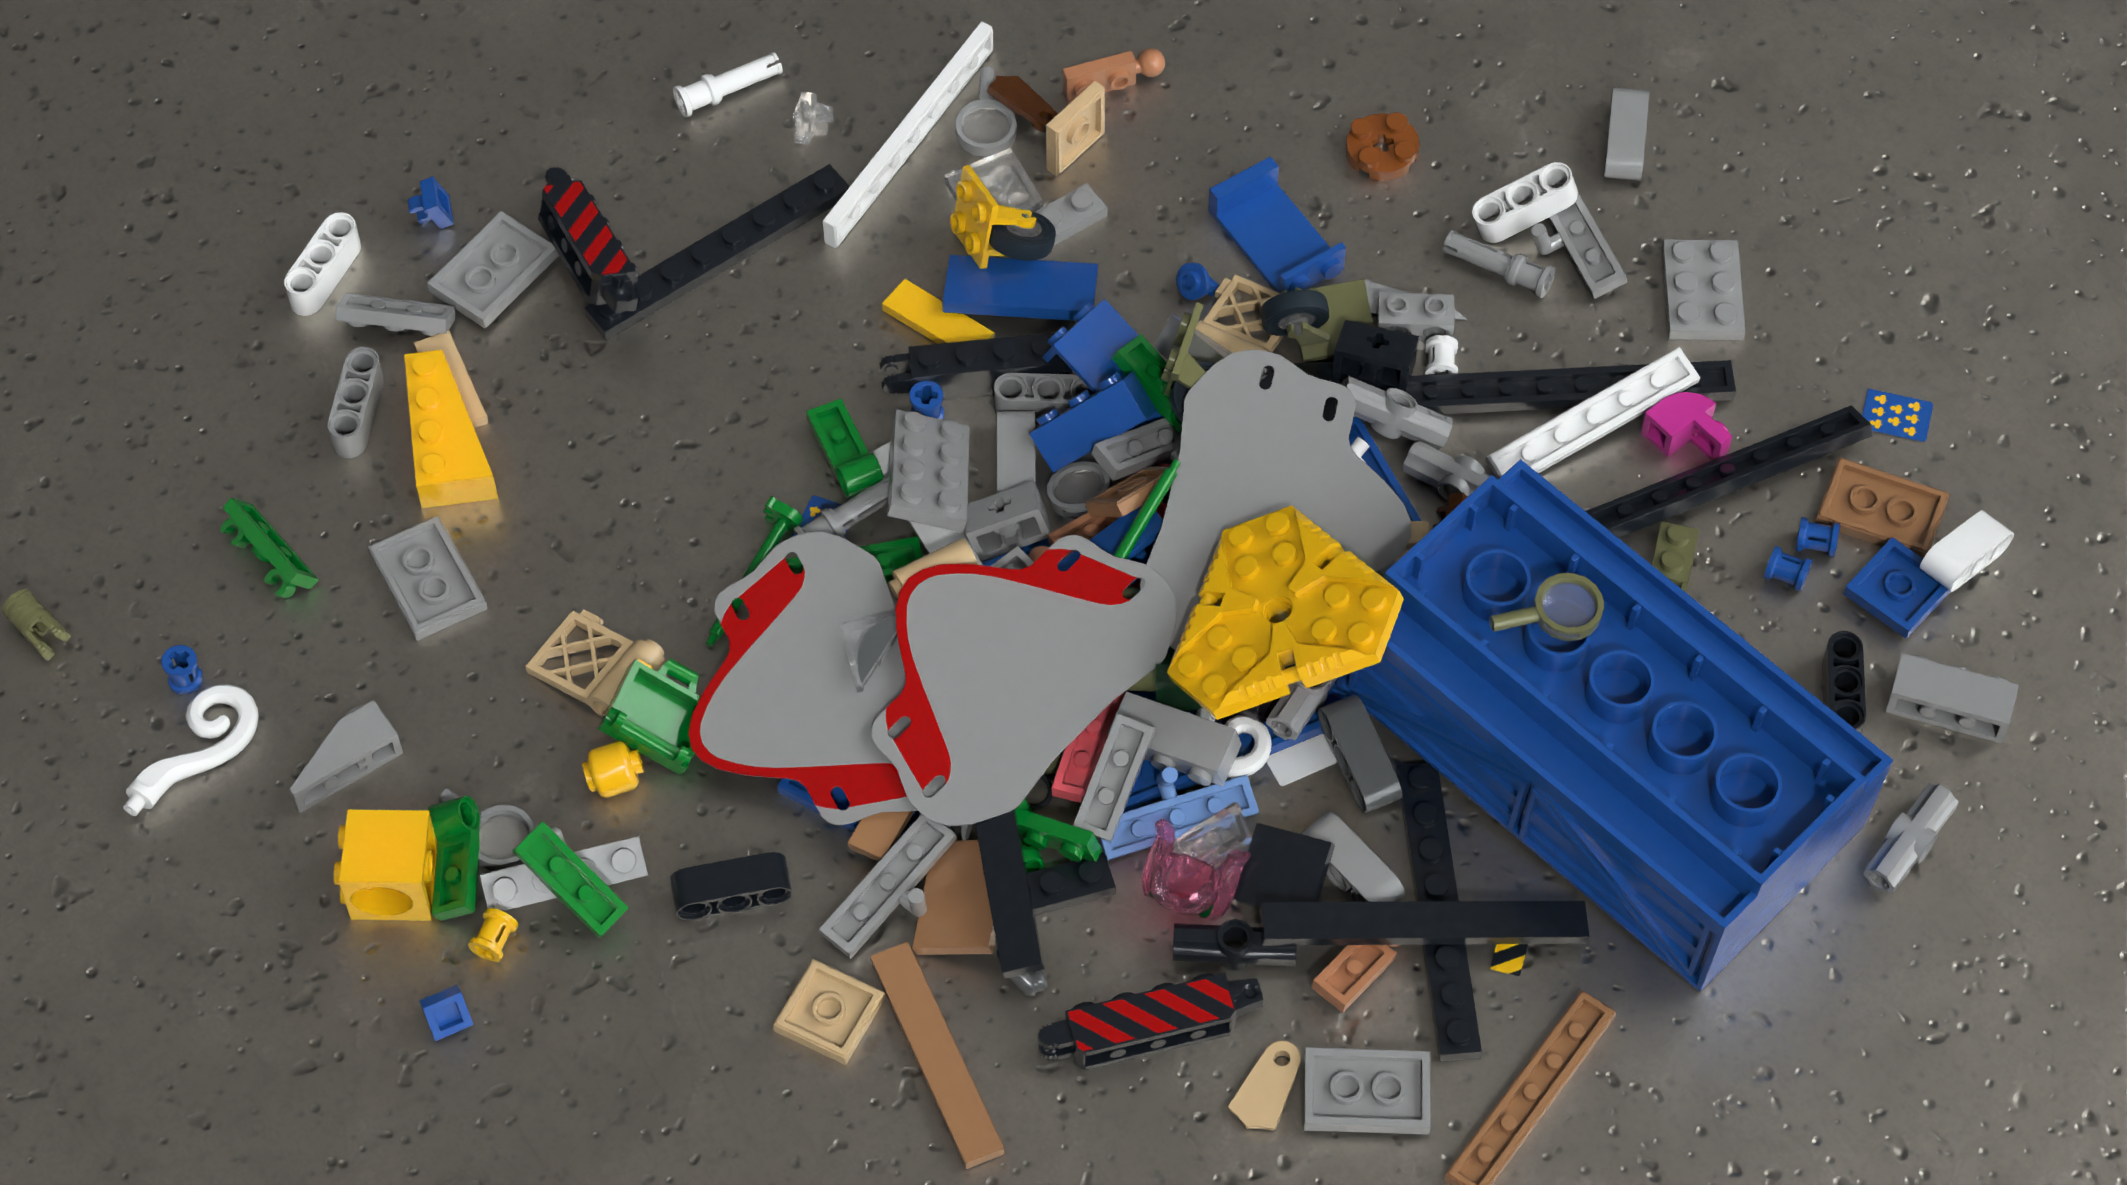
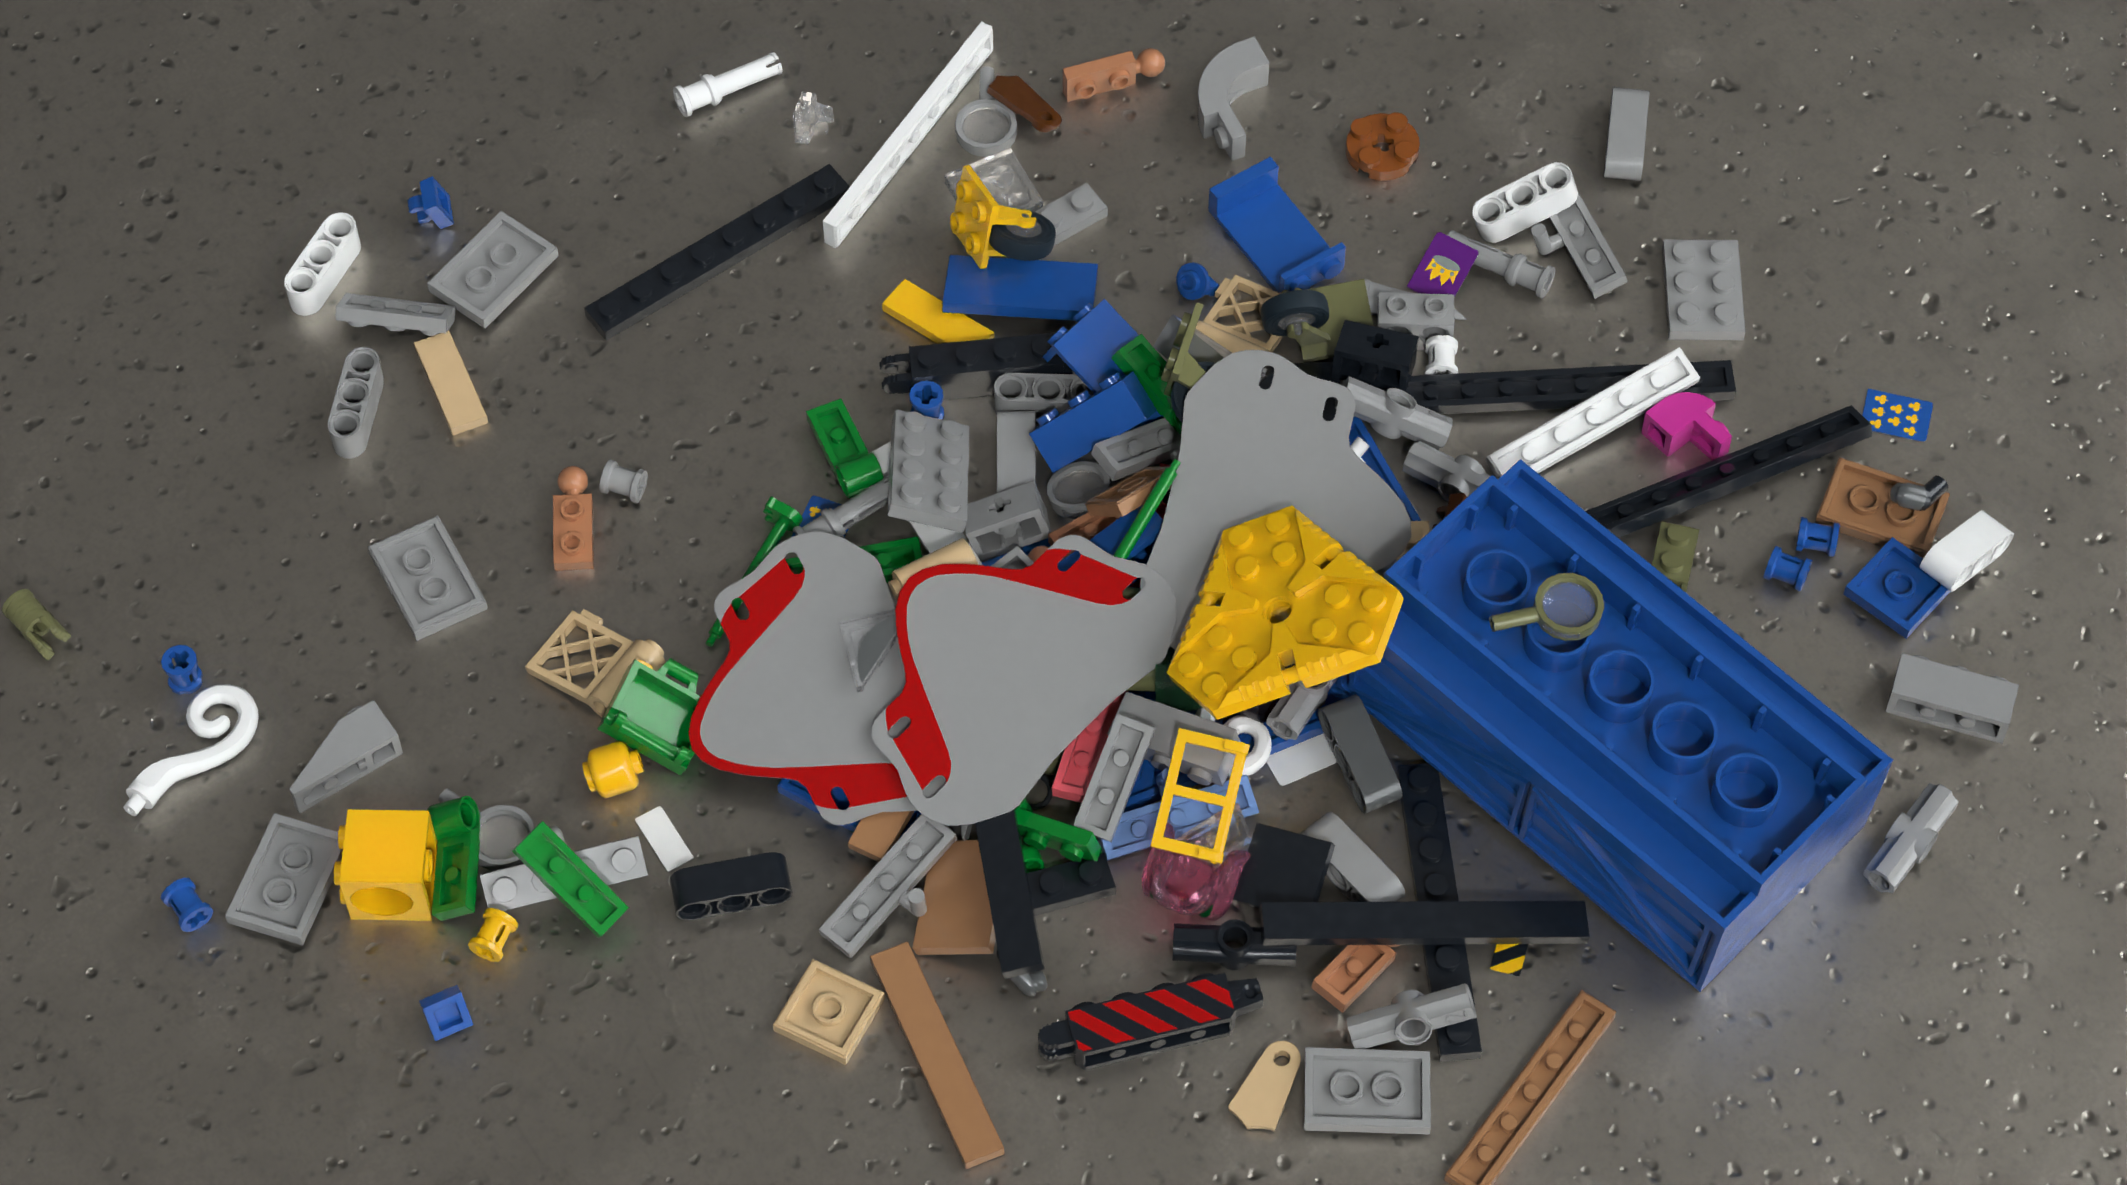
(187, 904): none -> blue bush
(267, 547): green plate -> none
(286, 880): none -> light grey plate
(444, 442): yellow wedge -> none
(573, 522): none -> nougat plate
(587, 243): black hinge -> none
(623, 481): none -> light grey bush
(664, 838): none -> white sticker
(1075, 128): tan tile -> none
(1225, 78): none -> light grey arch
(1240, 751): none -> yellow window
(1411, 1017): none -> light grey piece
(1443, 266): none -> dark purple sticker
(1847, 674): black beam -> none
(1916, 496): none -> dark grey arm

